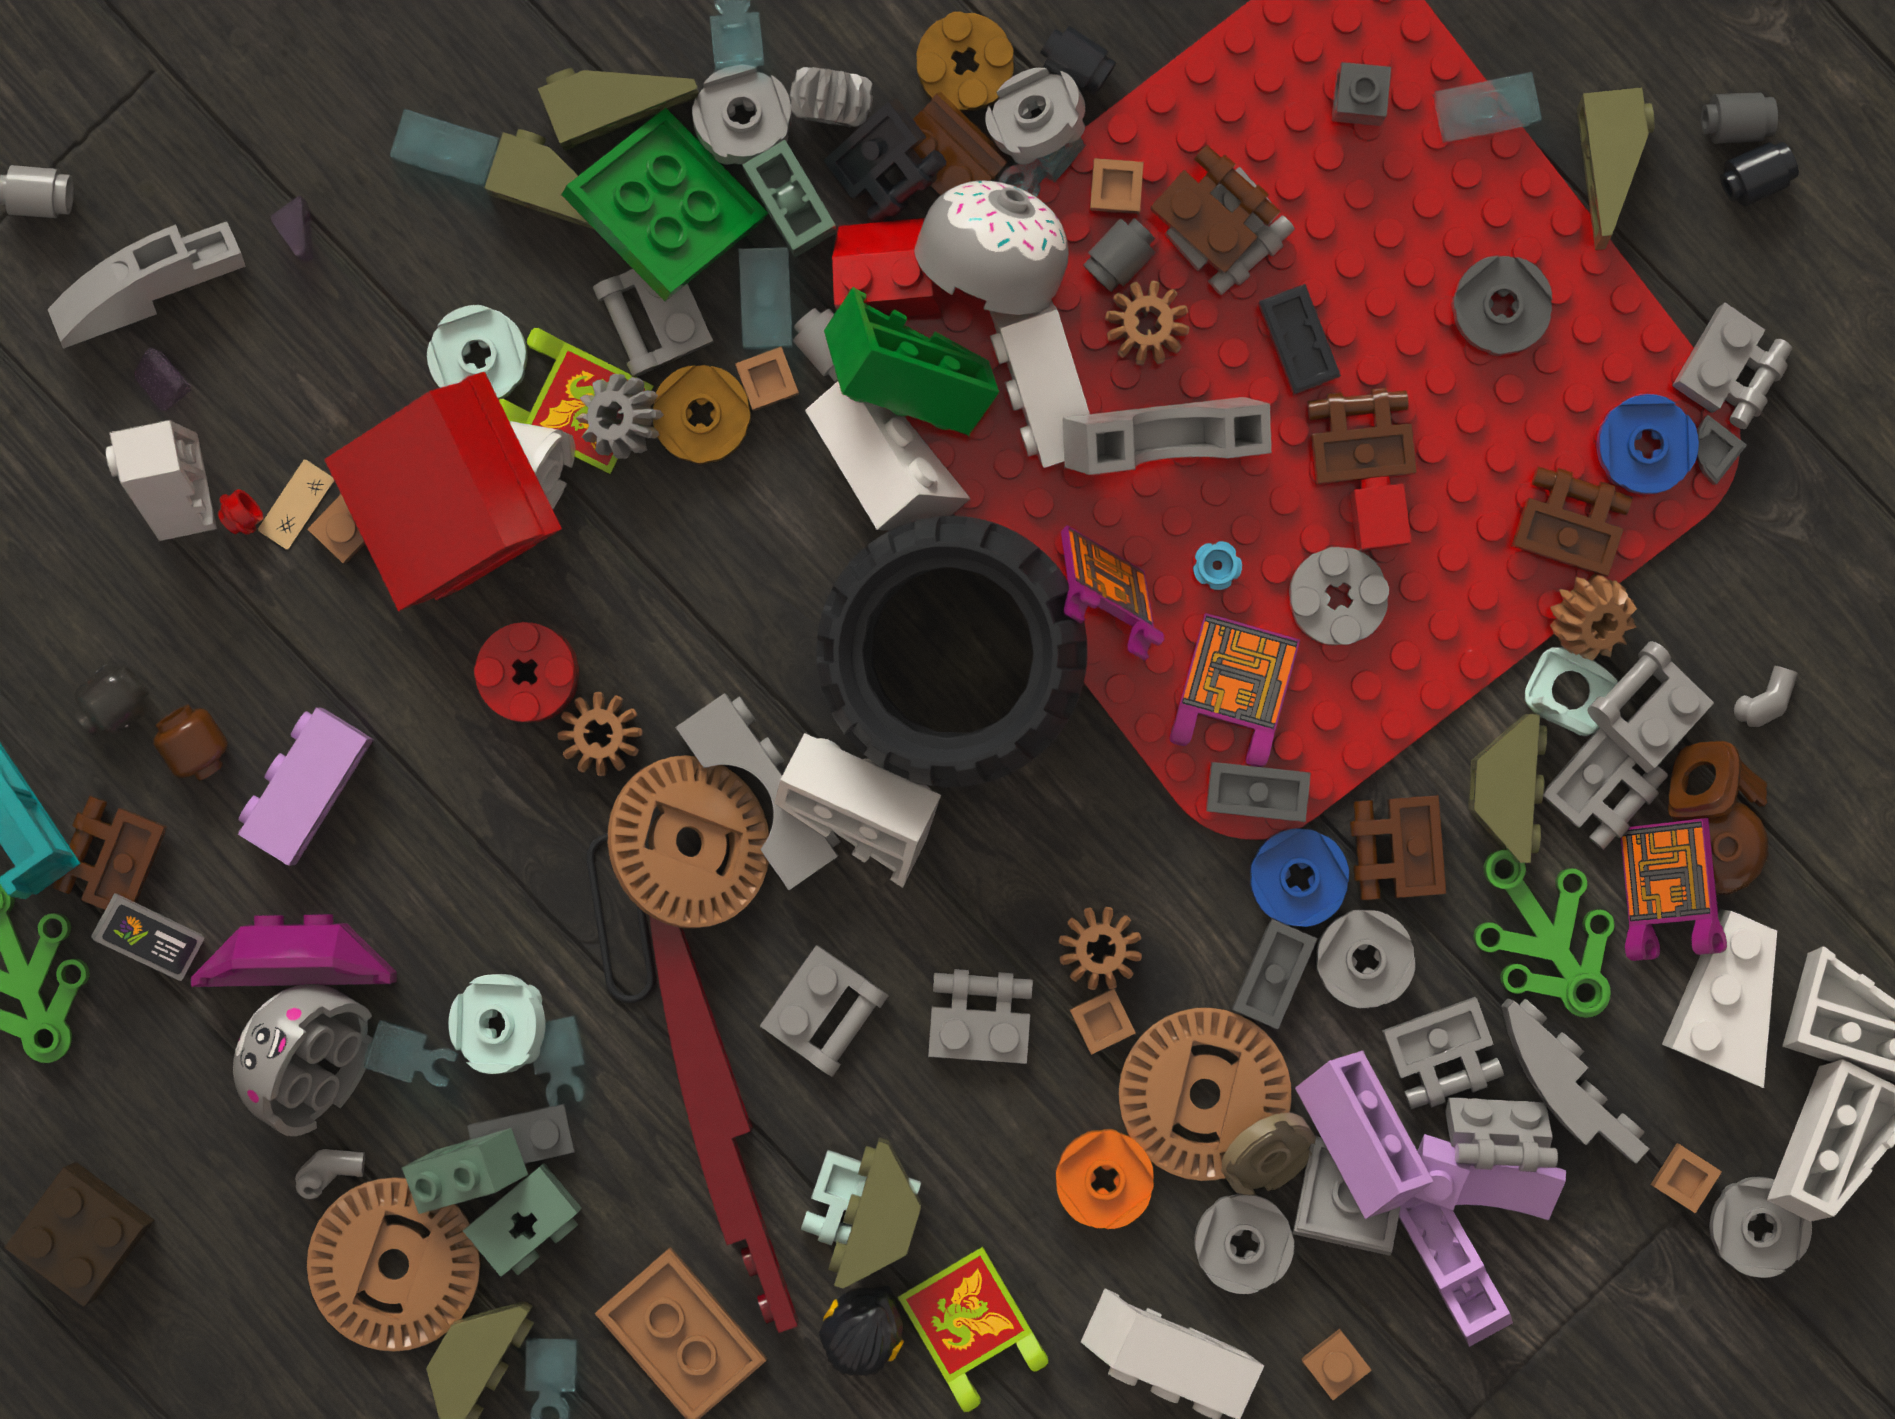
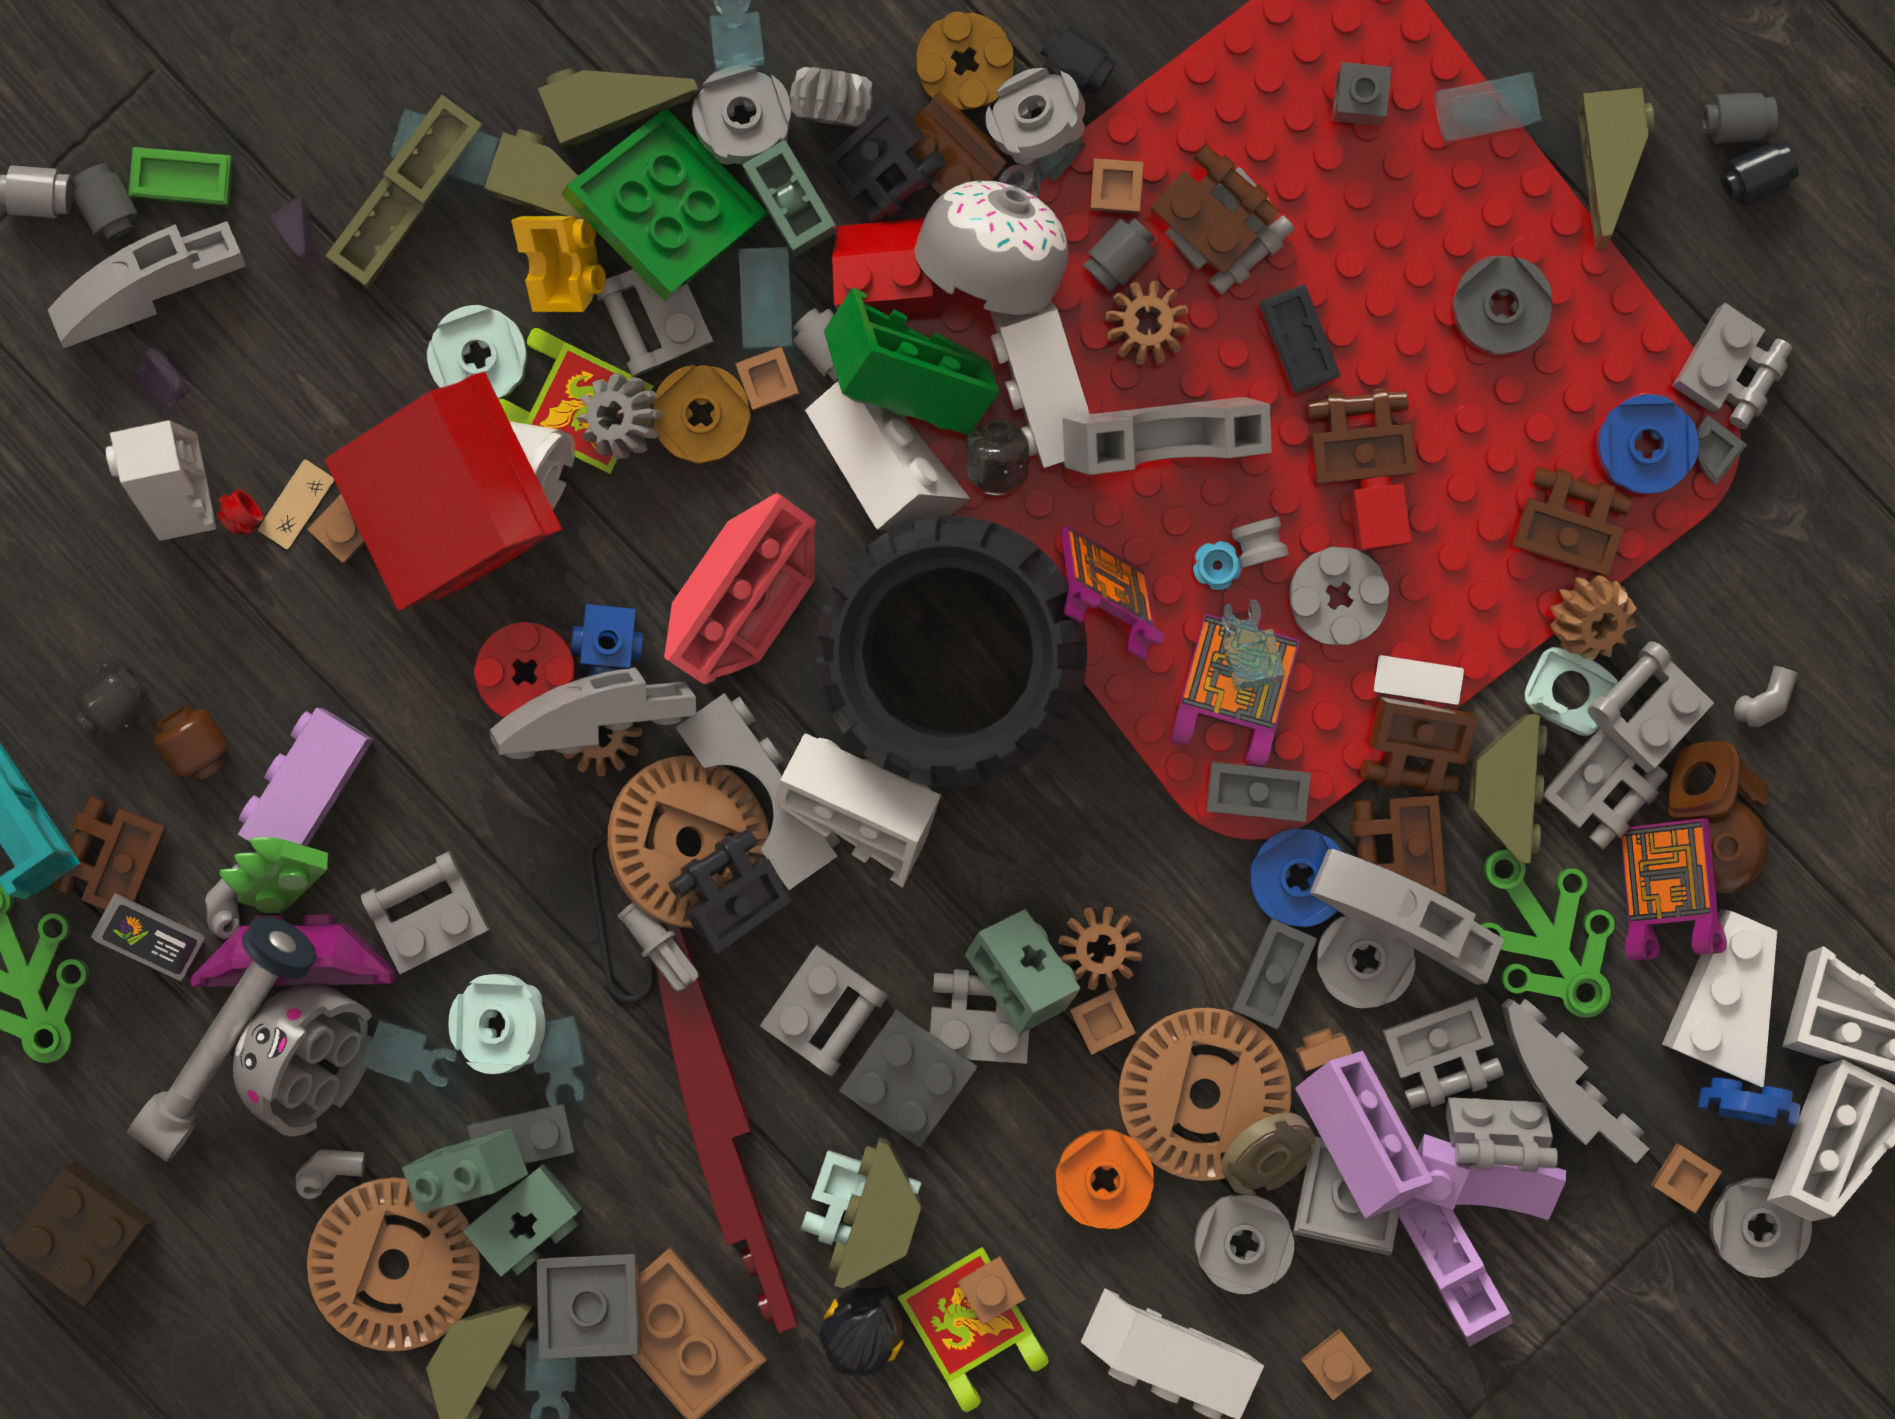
(104, 202): none -> dark grey brick
(181, 176): none -> bright green tile
(222, 909): none -> light grey arm
(275, 873): none -> bright green plate
(275, 951): none -> piece
(403, 192): none -> olive slope
(433, 927): none -> light grey plate
(561, 262): none -> yellow cylinder
(571, 713): none -> light grey slope
(588, 1307): none -> dark grey plate
(607, 623): none -> blue brick
(660, 947): none -> light grey axle
(738, 904): none -> black plate
(742, 590): none -> coral wedge
(908, 1078): none -> dark grey plate
(991, 1290): none -> medium nougat plate
(997, 457): none -> clear smoke head
(1022, 971): none -> sand green brick
(1251, 653): none -> clear light blue plate
(1260, 542): none -> light grey wheel
(1321, 1048): none -> medium nougat plate
(1407, 912): none -> light grey slope
(1418, 679): none -> white sticker
(1422, 732): none -> reddish brown plate
(1749, 1106): none -> blue plate

